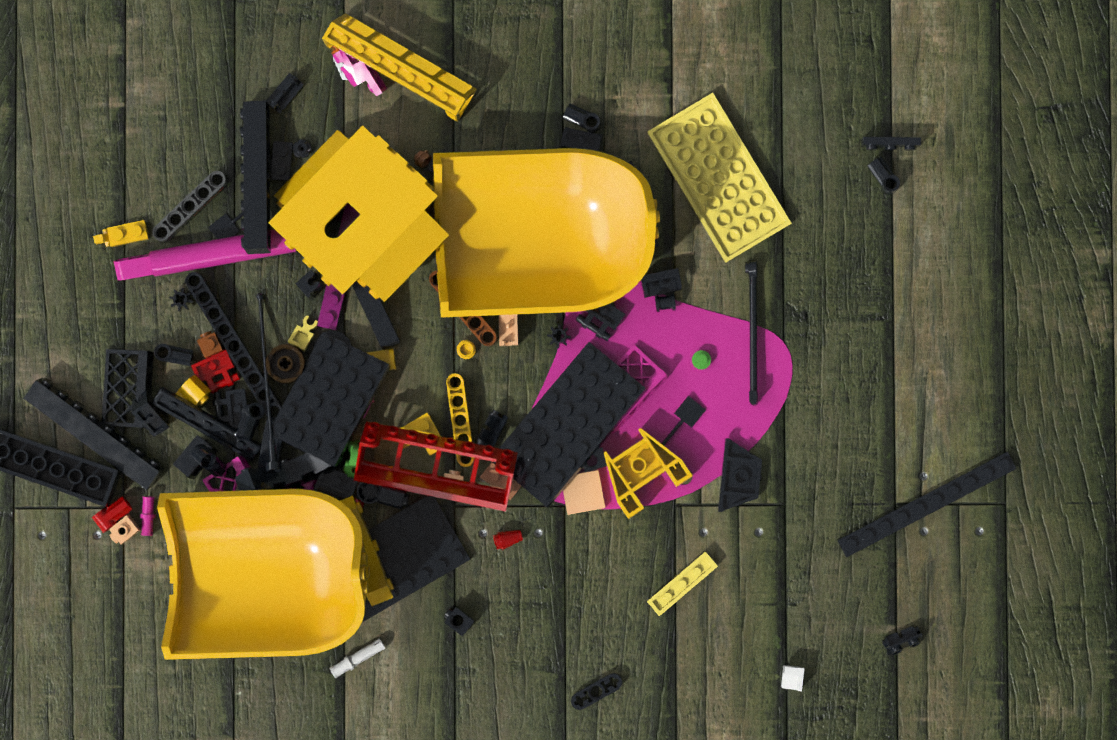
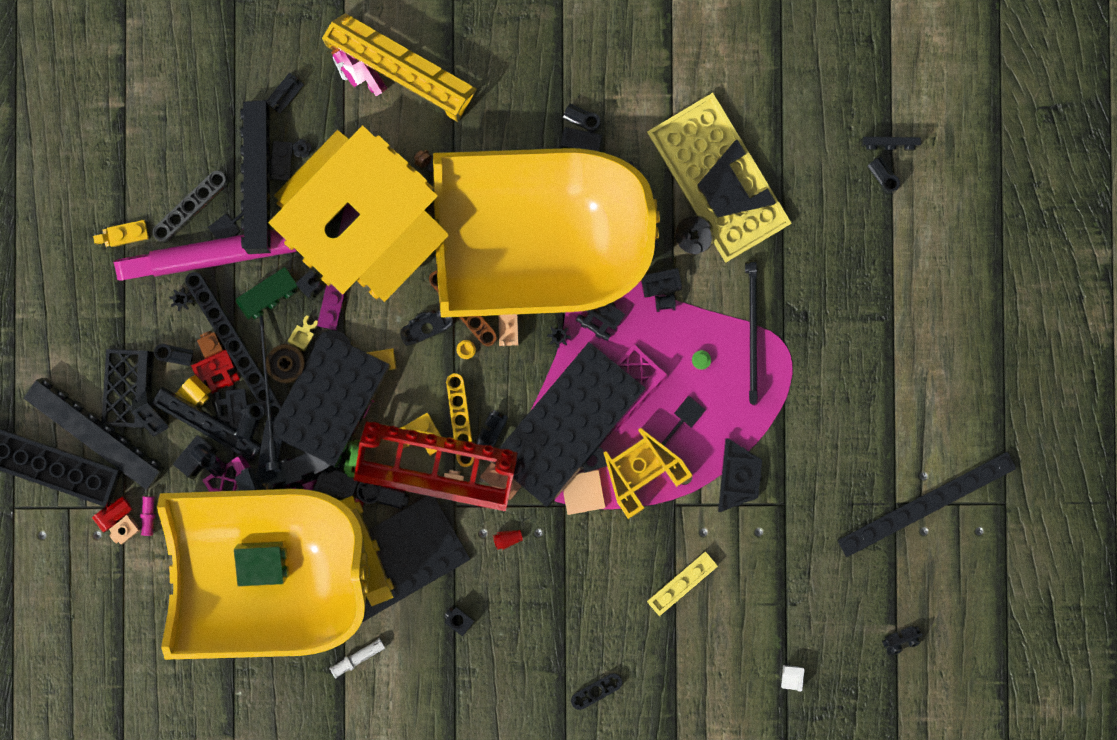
(261, 563): none -> dark green brick
(267, 294): none -> dark green brick
(377, 317): black beam -> none
(413, 333): none -> black piece
(705, 233): none -> black plate
(724, 189): none -> black wing

